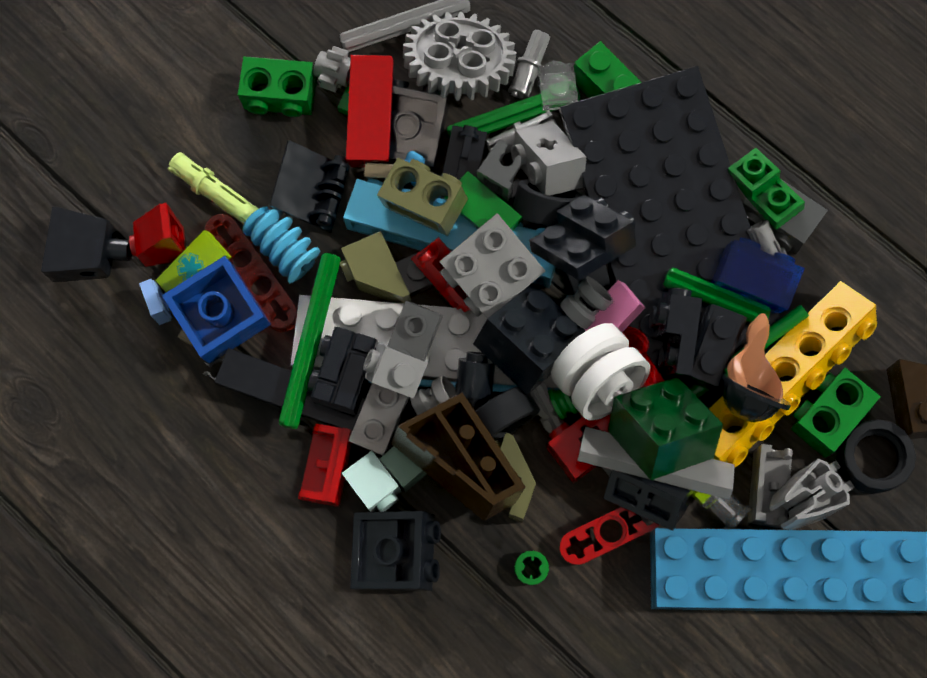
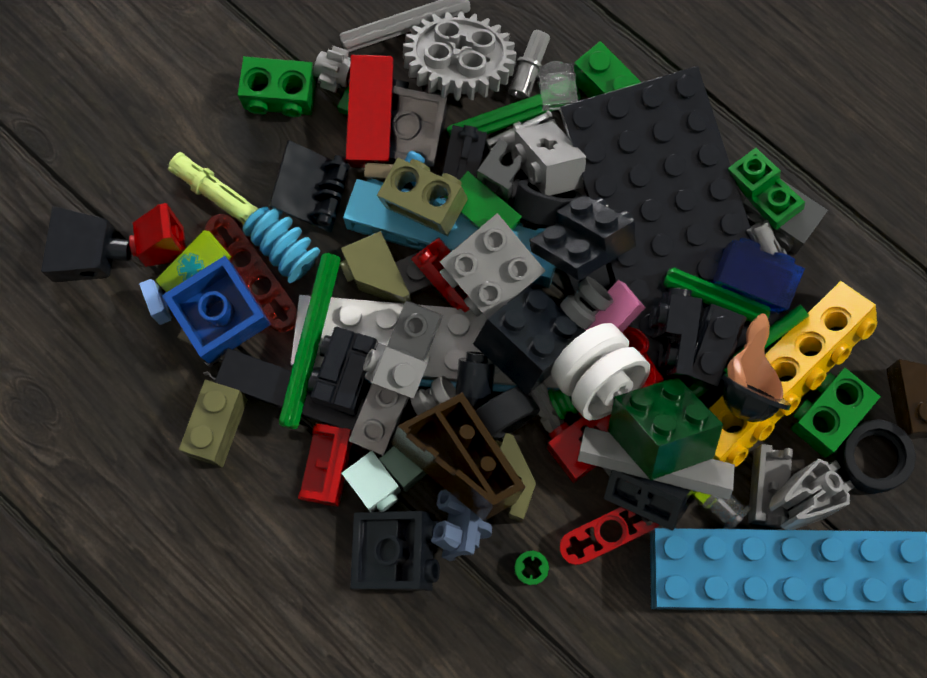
(213, 423): none -> olive brick
(461, 531): none -> sand blue hips

